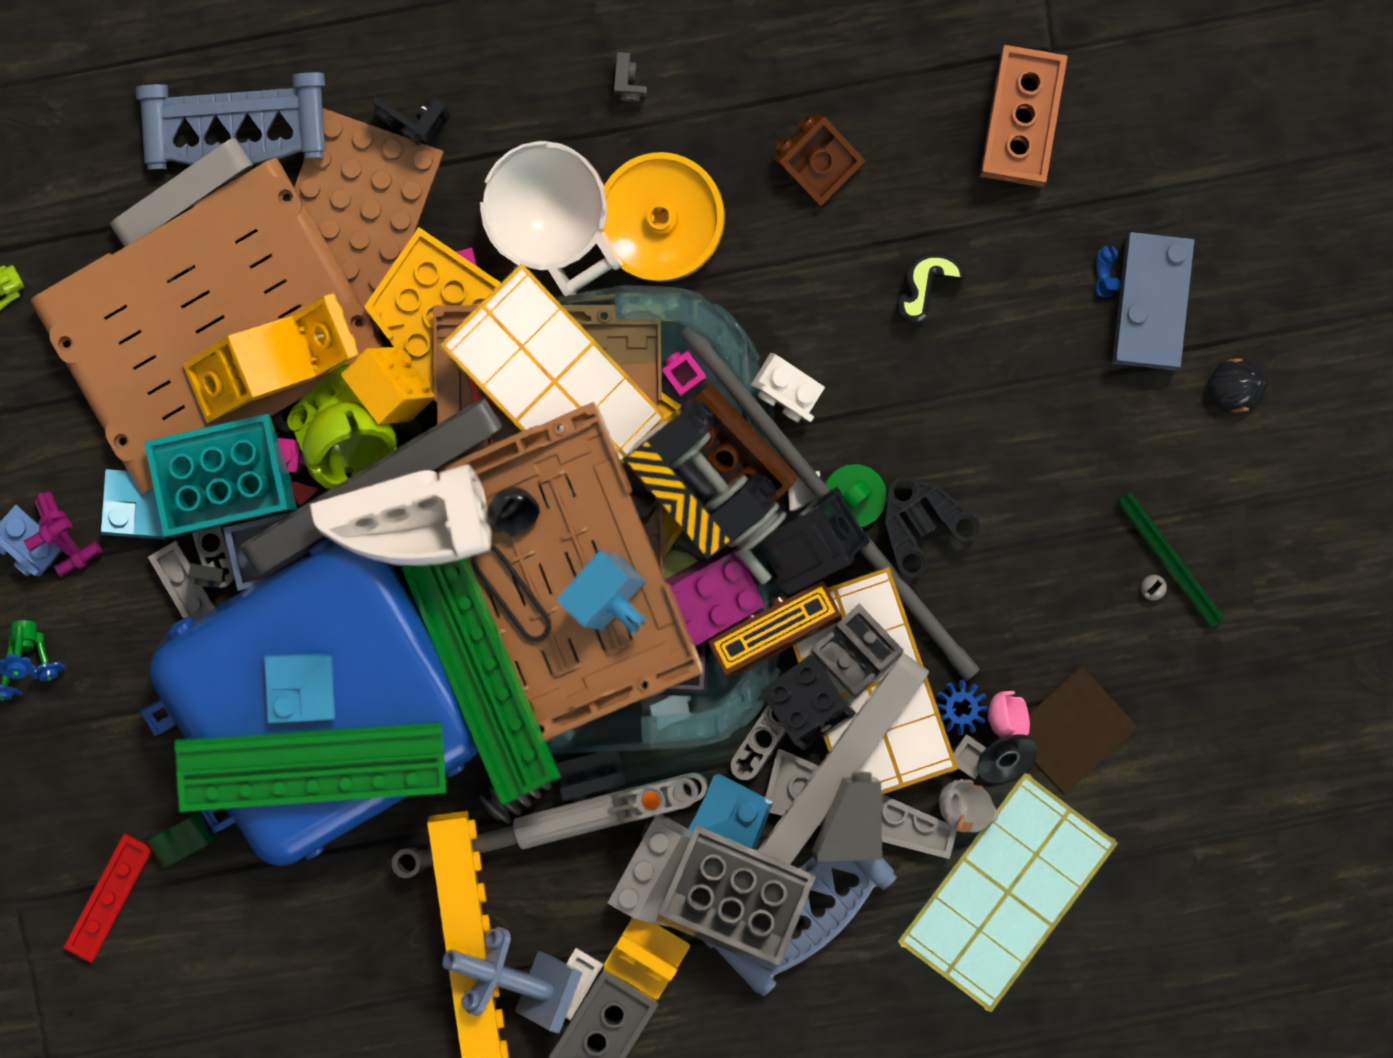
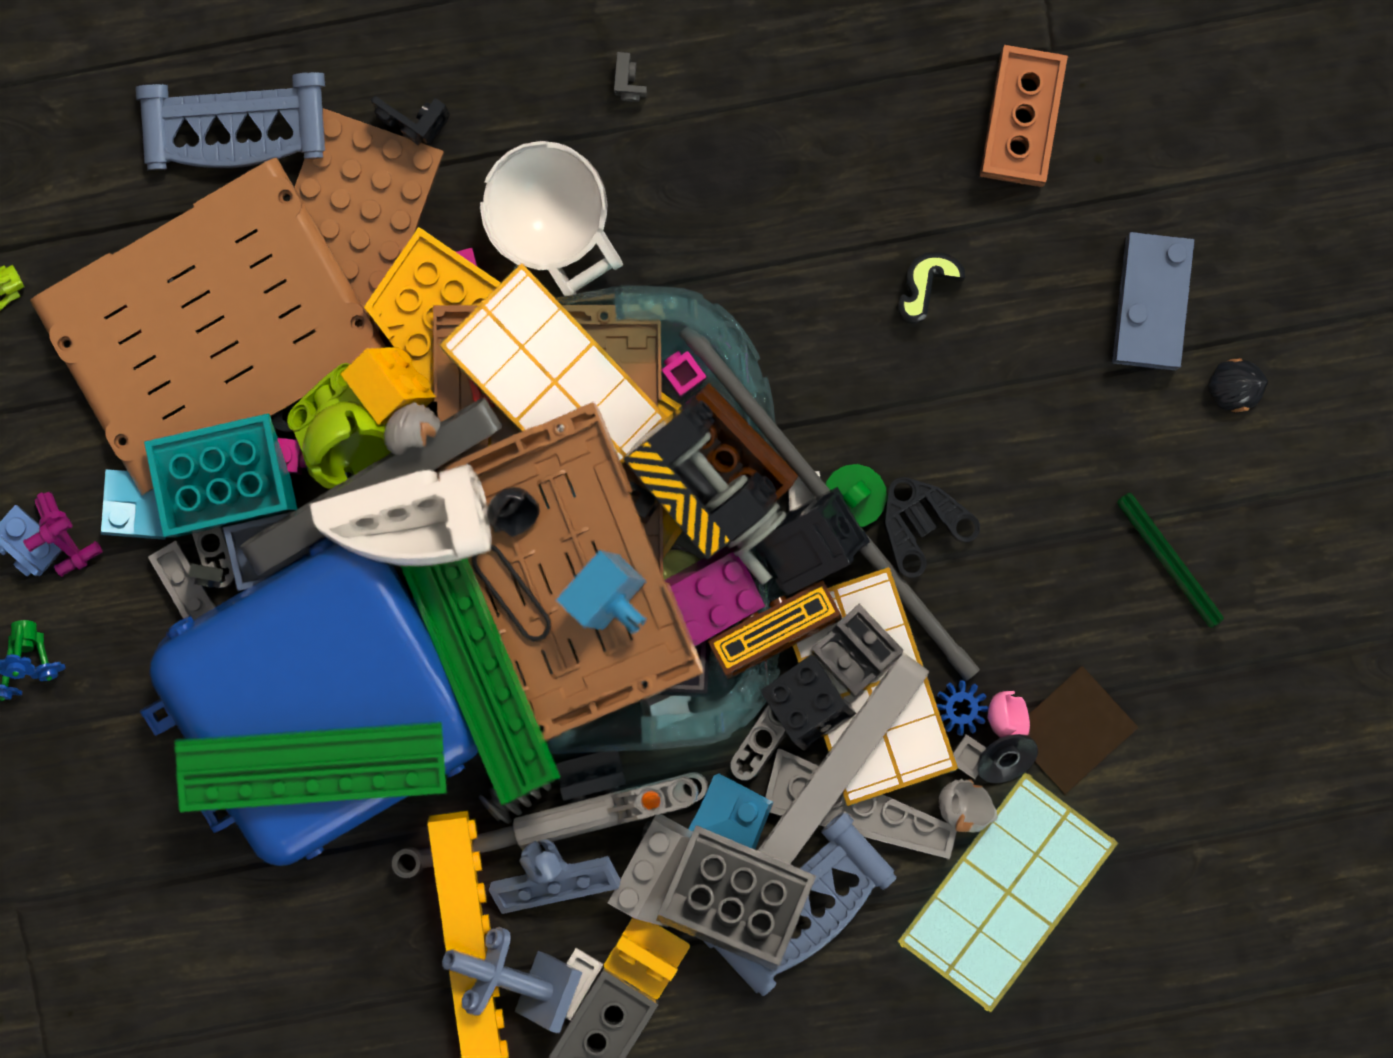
(108, 897): red tile -> none
(181, 840): dark green axle -> none
(182, 191): light grey beam -> none
(270, 358): yellow bracket -> none
(299, 687): dark azure plate -> none
(304, 493): red slope -> none
(409, 428): none -> light grey hair
(551, 879): none -> sand blue plate
(663, 216): yellow dish -> none
(788, 387): white bracket -> none
(817, 158): reddish brown plate -> none
(853, 822): dark grey slope -> none
(1104, 262): blue arm -> none
(1148, 582): light grey hinge -> none

